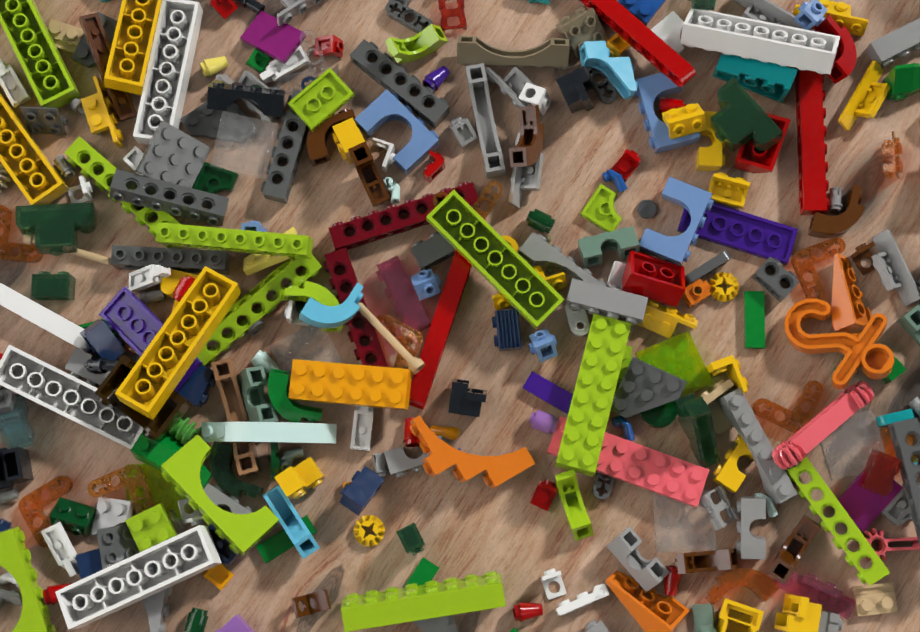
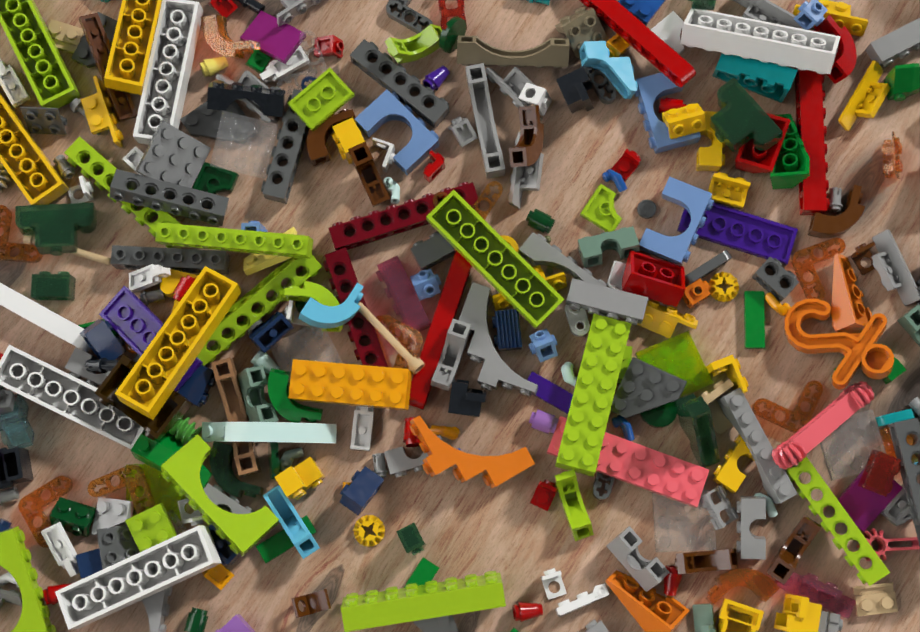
(216, 35): none -> clear orange arch
(271, 331): none -> dark blue brick
(449, 37): none -> dark green tile
(451, 354): none -> light grey arch
(482, 349): none -> light grey arch
(568, 373): none -> light aqua arm
(776, 305): none -> light orange arm
(793, 160): none -> green wedge

